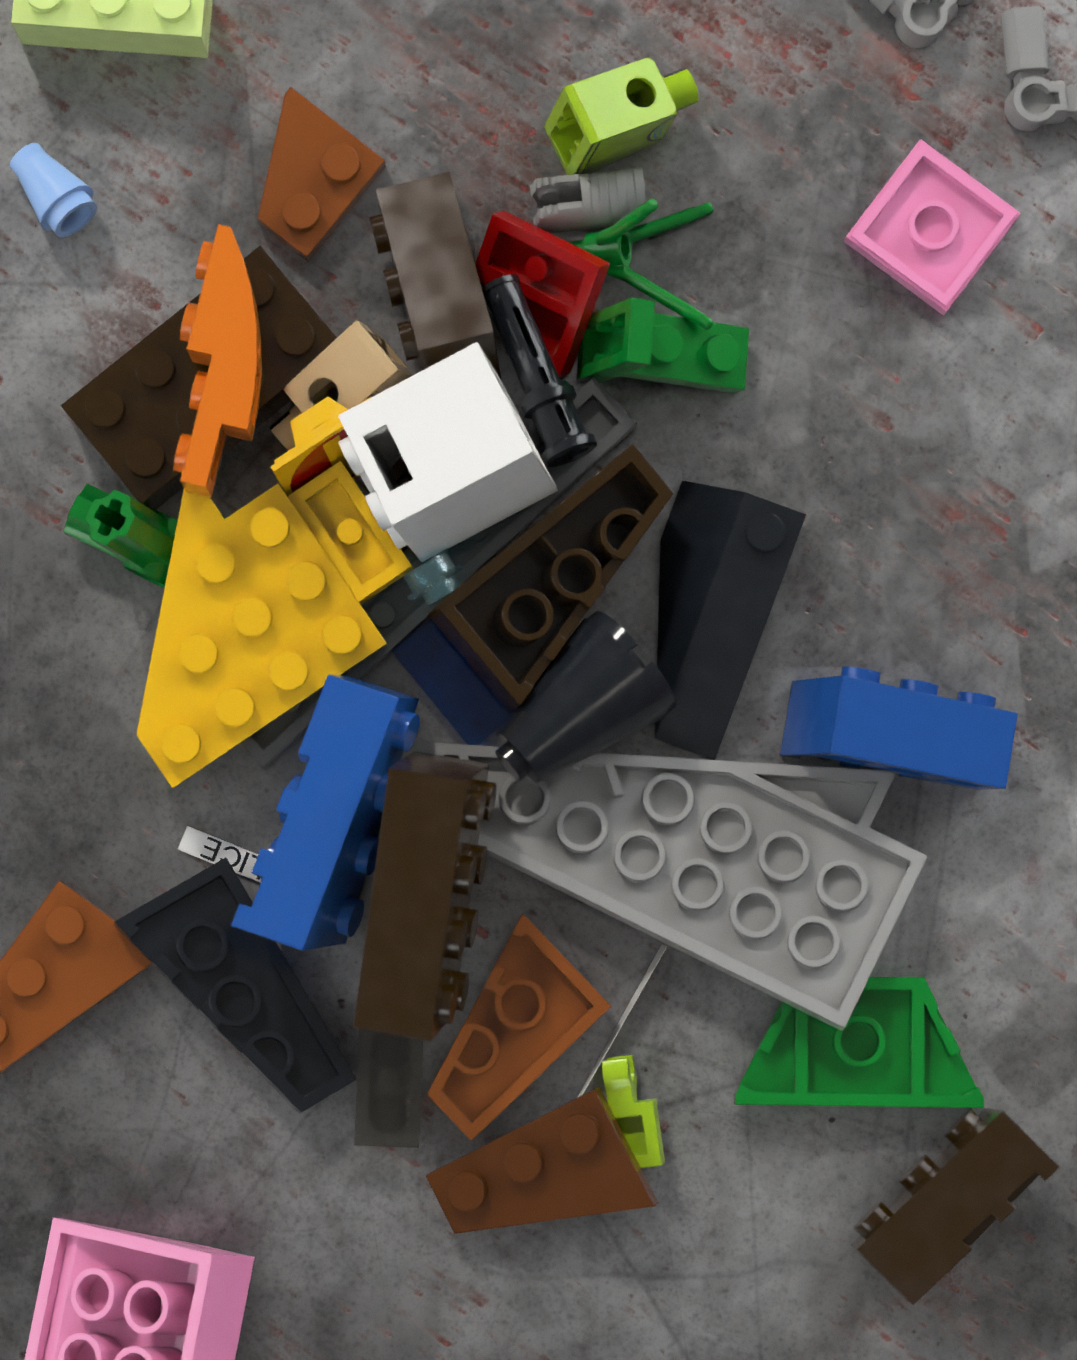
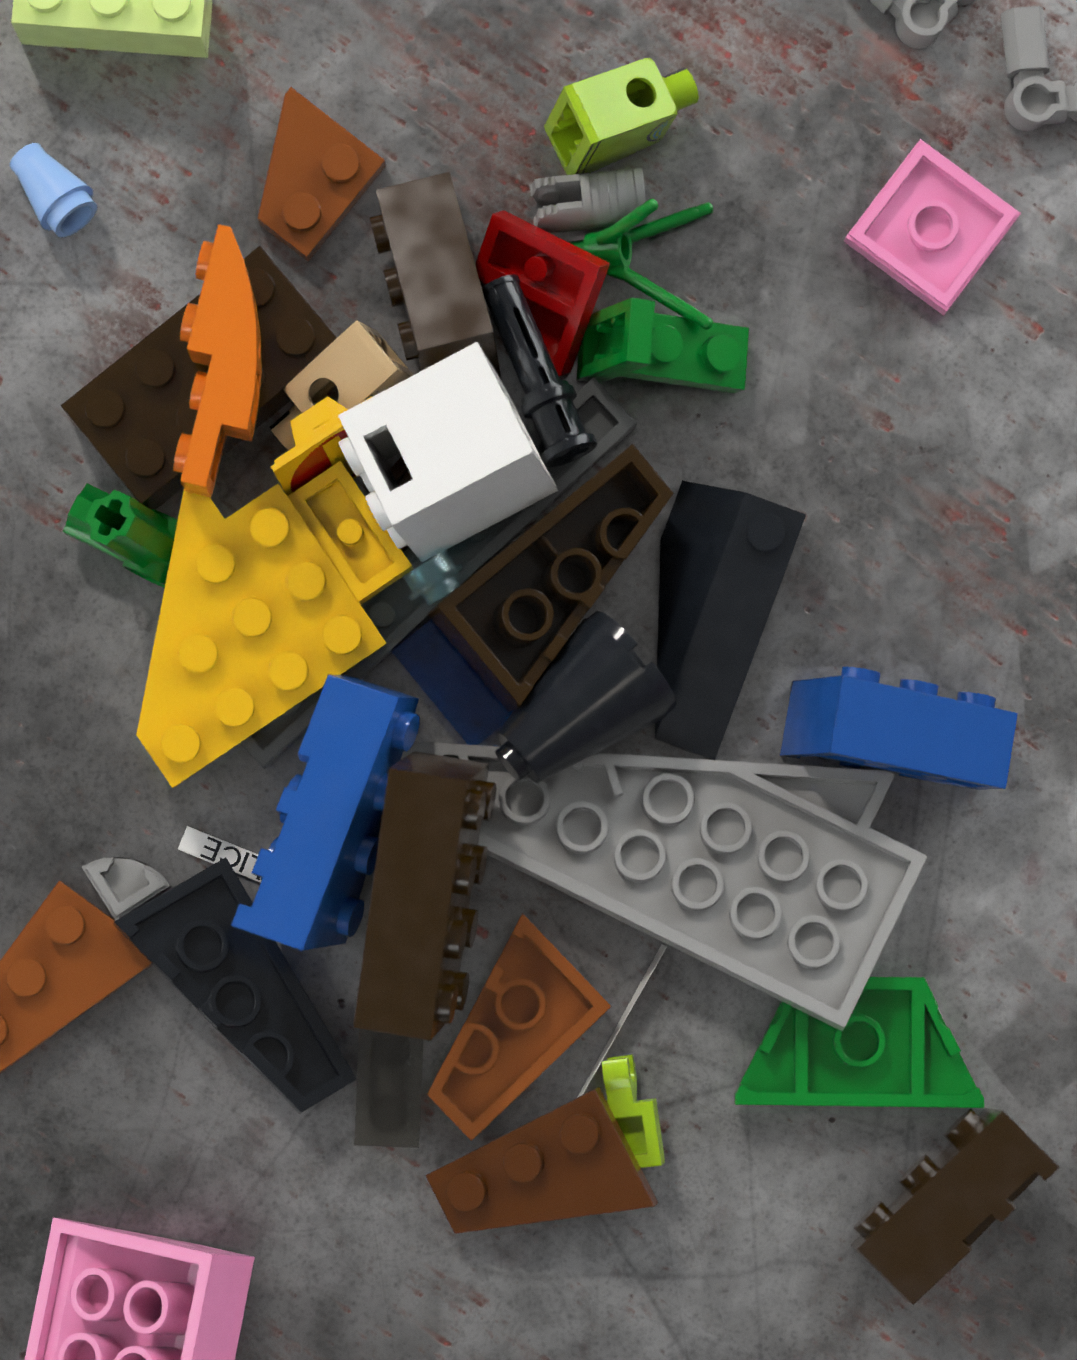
(125, 883): none -> light grey tile

